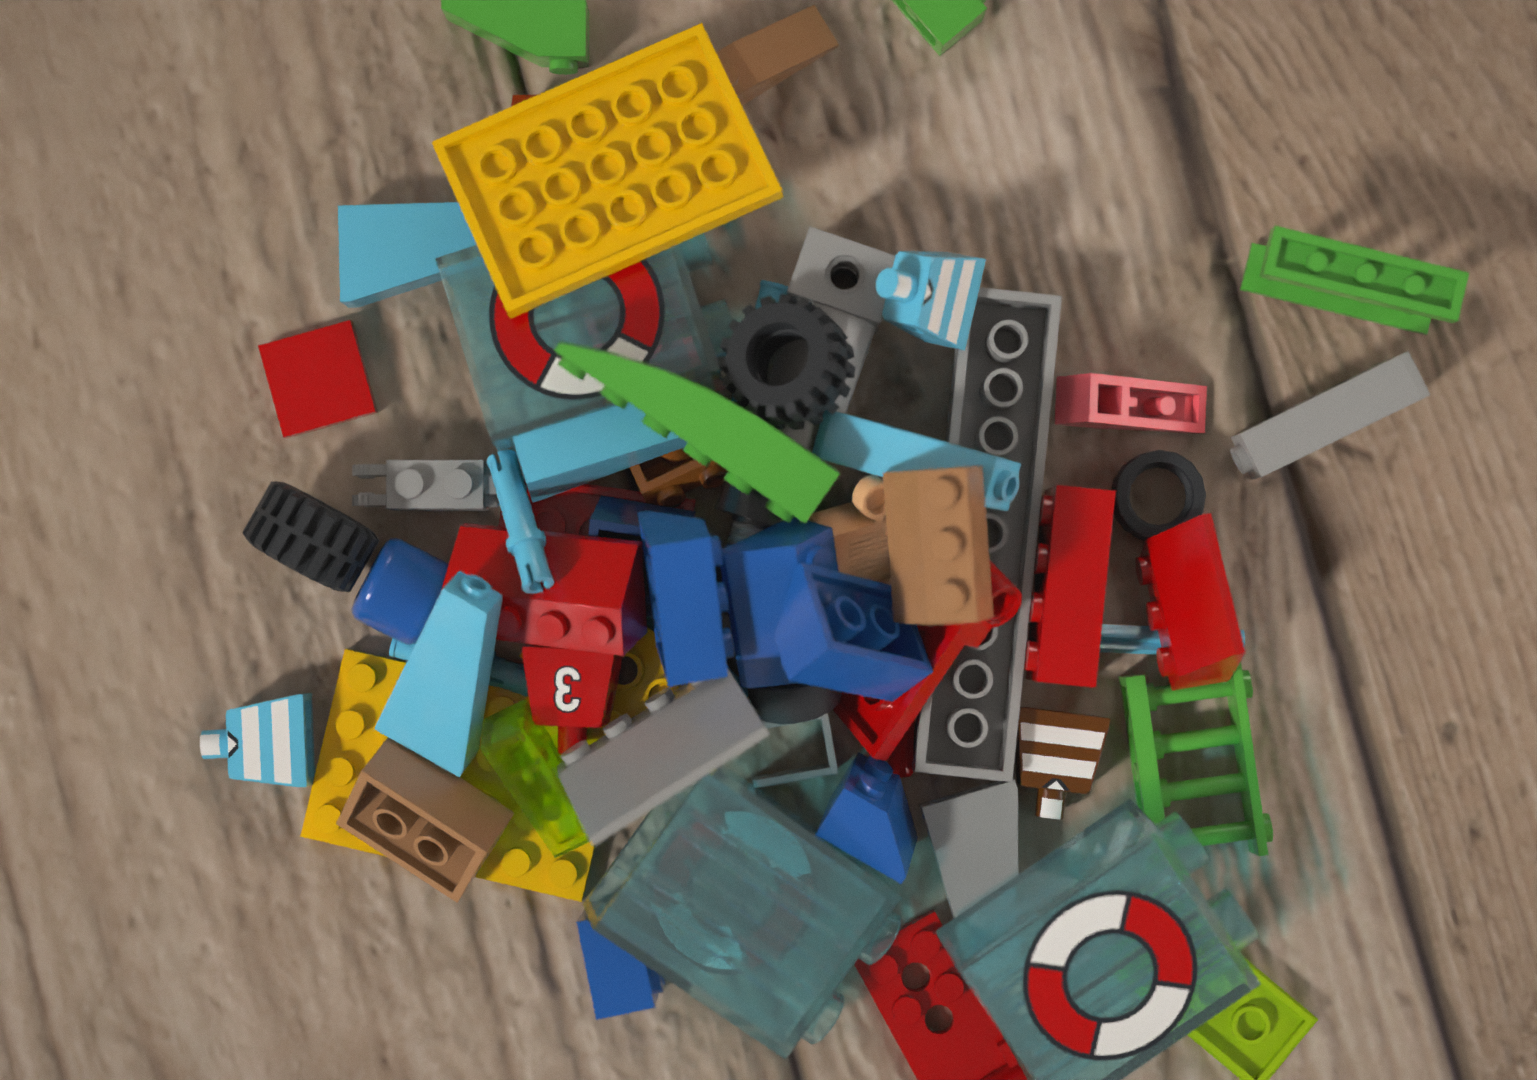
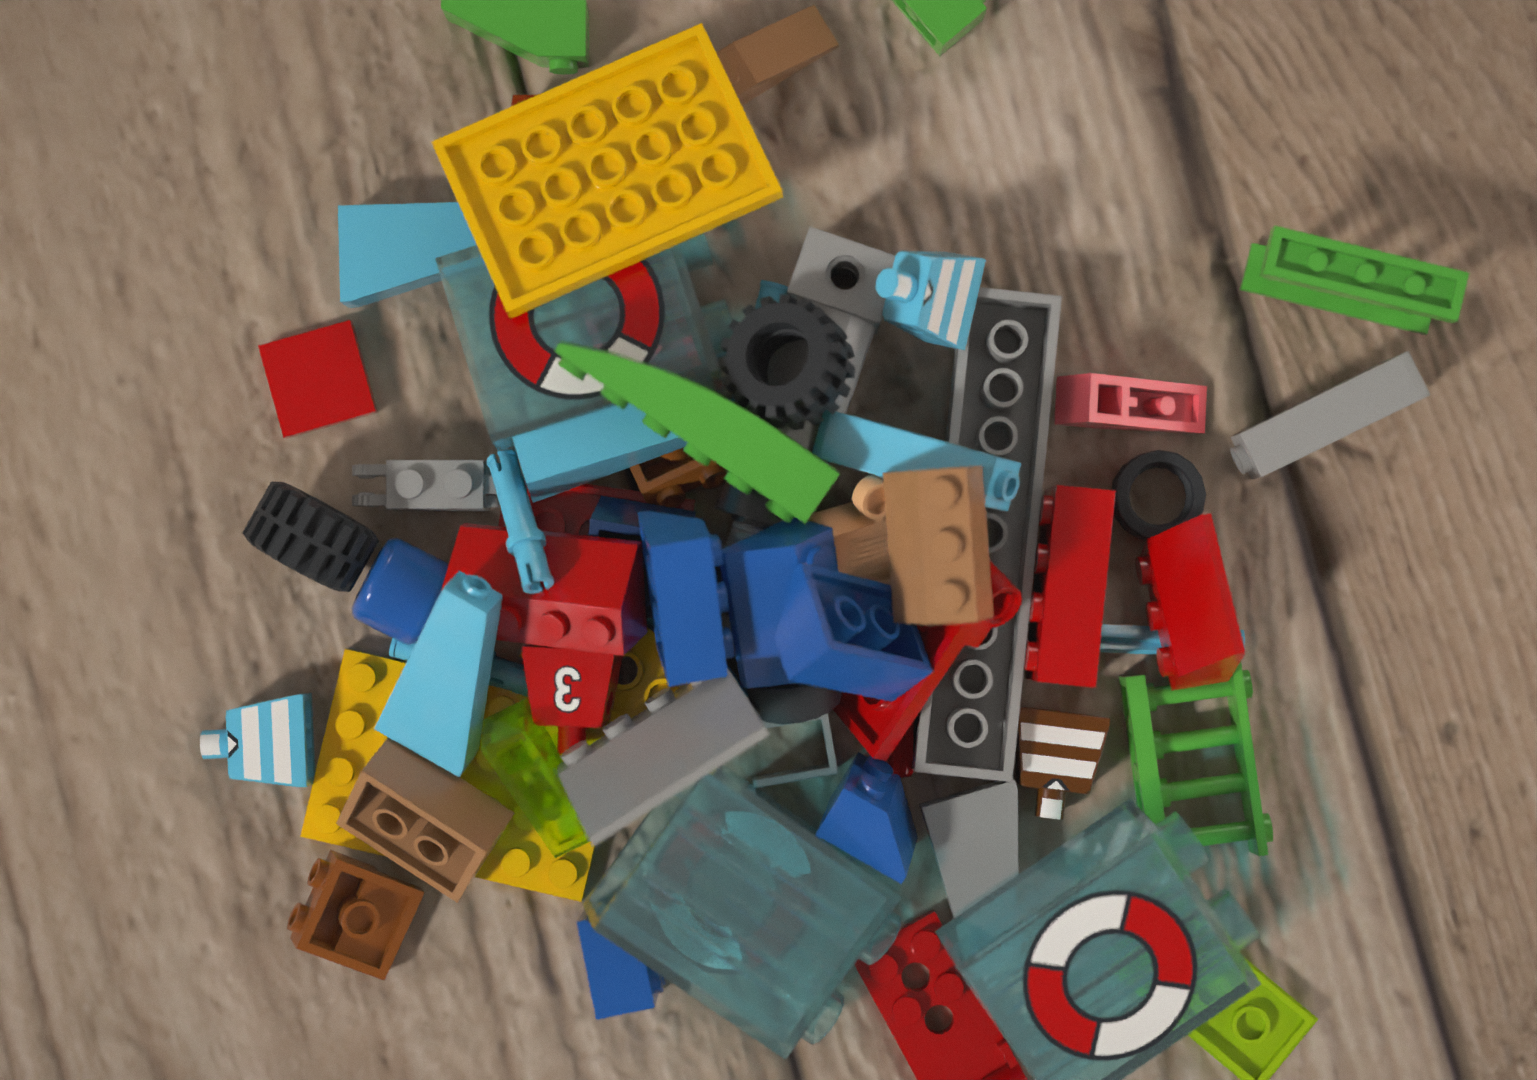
(354, 914): none -> dark orange plate

